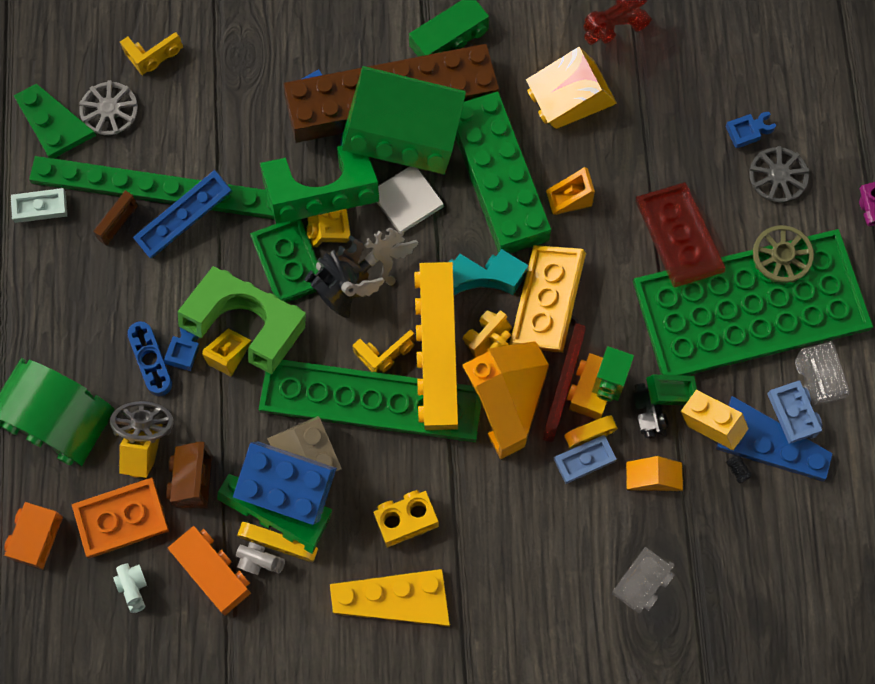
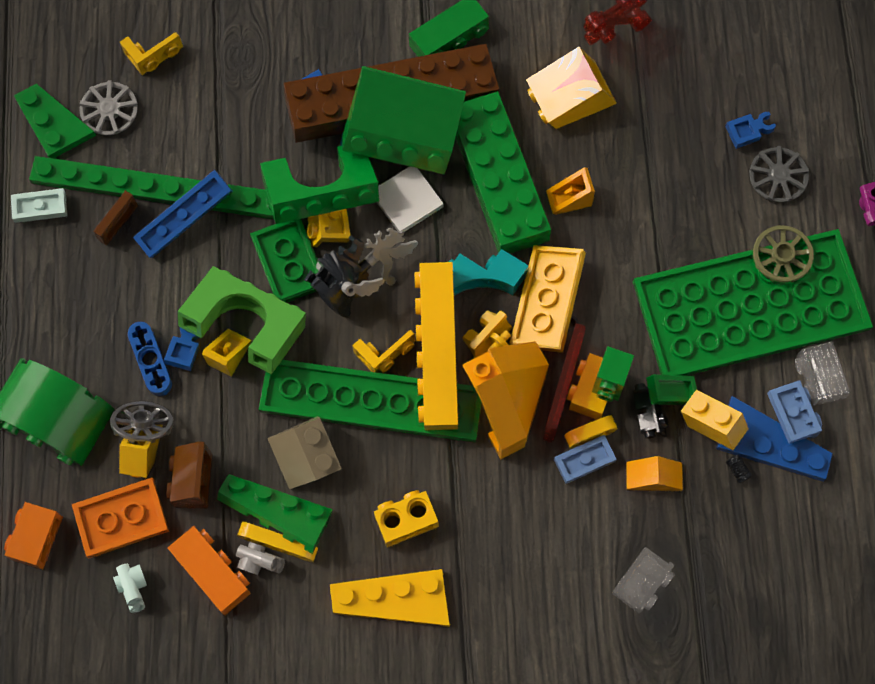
(284, 482): blue brick -> none
(680, 234): clear red tile -> none

